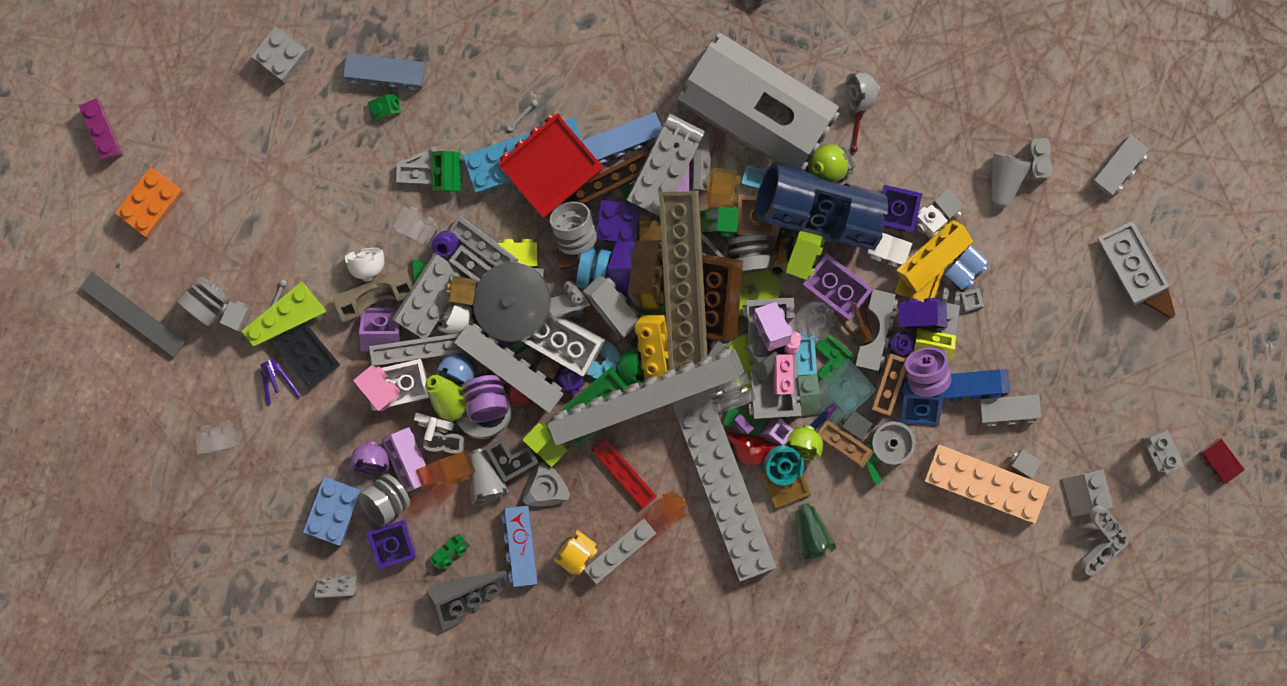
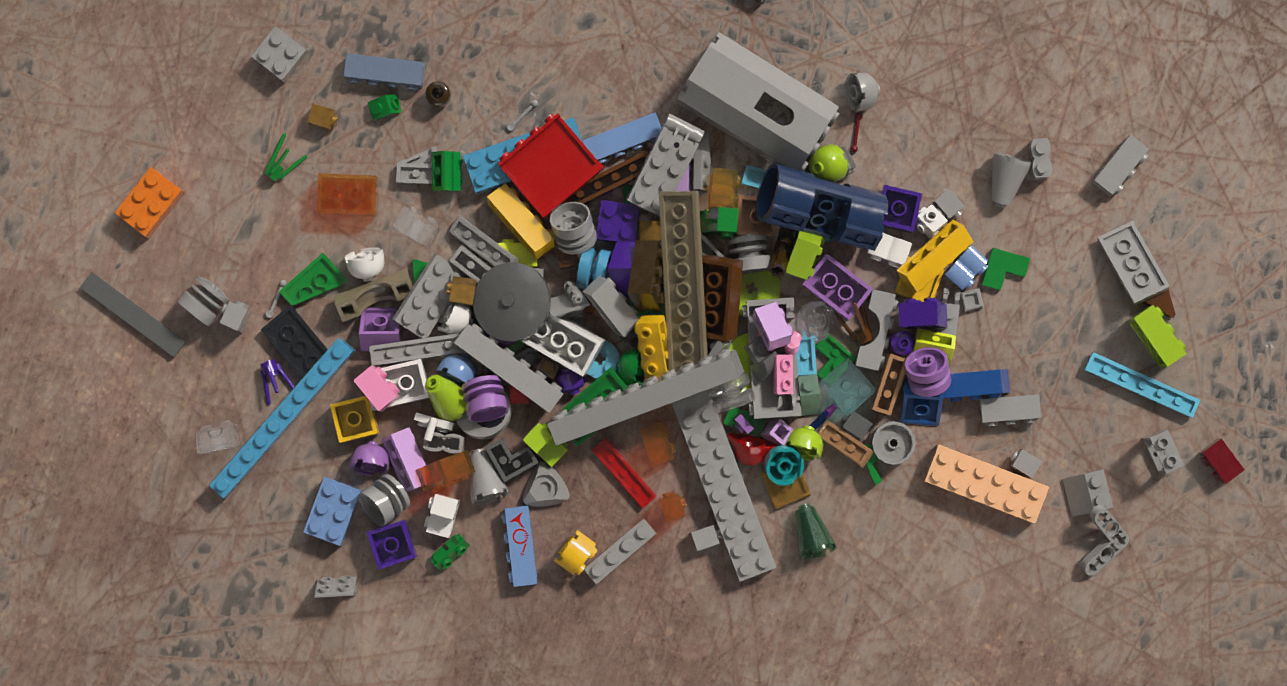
(100, 130): magenta brick -> none
(274, 169): none -> green plant
(282, 418): none -> dark azure brick
(290, 311): lime wing -> none
(313, 280): none -> green wing
(322, 117): none -> pearl gold brick
(347, 194): none -> clear orange brick
(354, 419): none -> yellow brick
(432, 90): none -> dark brown head
(442, 515): none -> white brick
(445, 244): dark purple head -> none
(459, 597): dark grey wedge -> none
(521, 221): none -> yellow brick
(657, 443): none -> clear orange brick
(706, 537): none -> light grey brick
(1000, 263): none -> green tile
(1142, 385): none -> medium azure plate
(1157, 336): none -> lime brick

